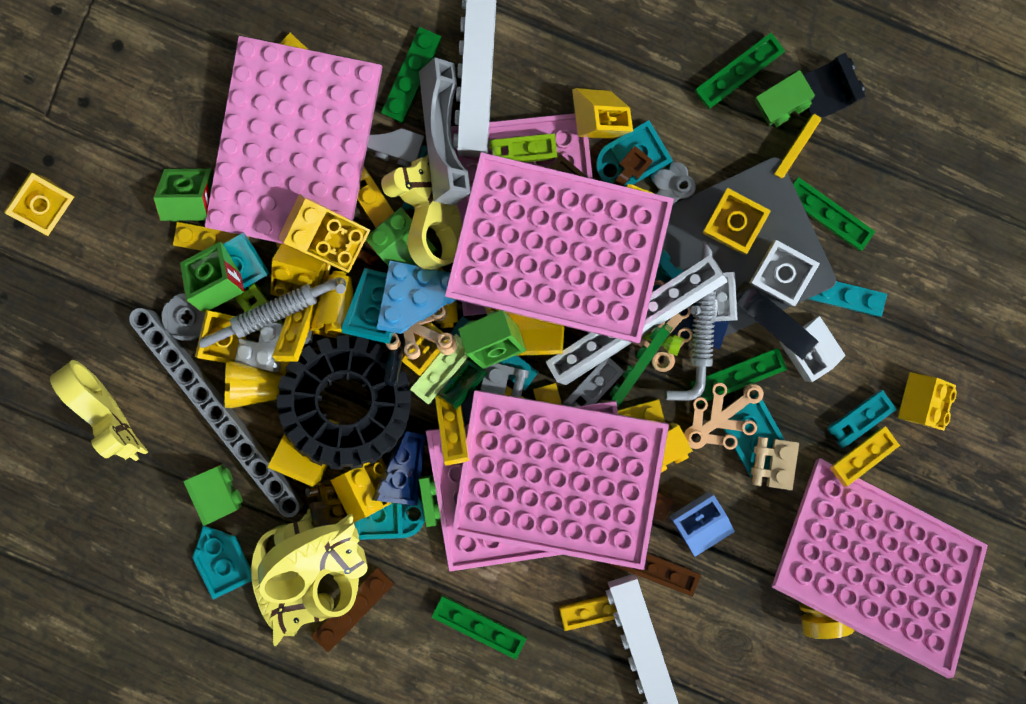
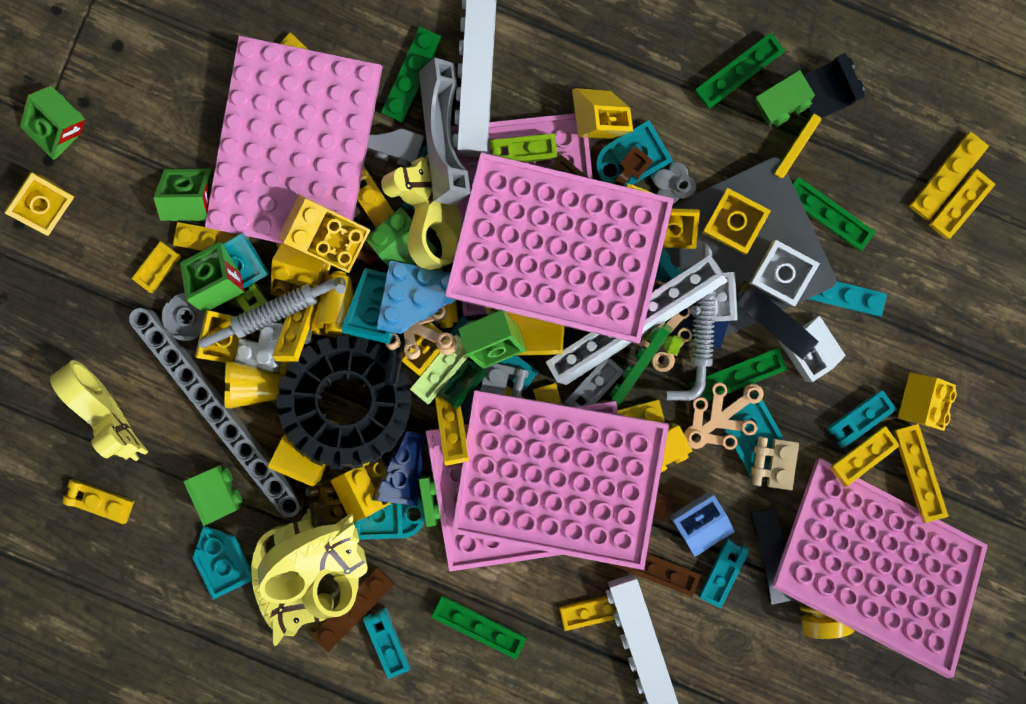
(51, 121): none -> bright green slope
(98, 501): none -> yellow plate
(156, 267): none -> yellow plate
(387, 644): none -> teal plate
(682, 229): none -> yellow slope
(723, 573): none -> teal plate
(771, 547): none -> black slope
(920, 473): none -> yellow plate
(948, 176): none -> yellow plate
(961, 204): none -> yellow plate

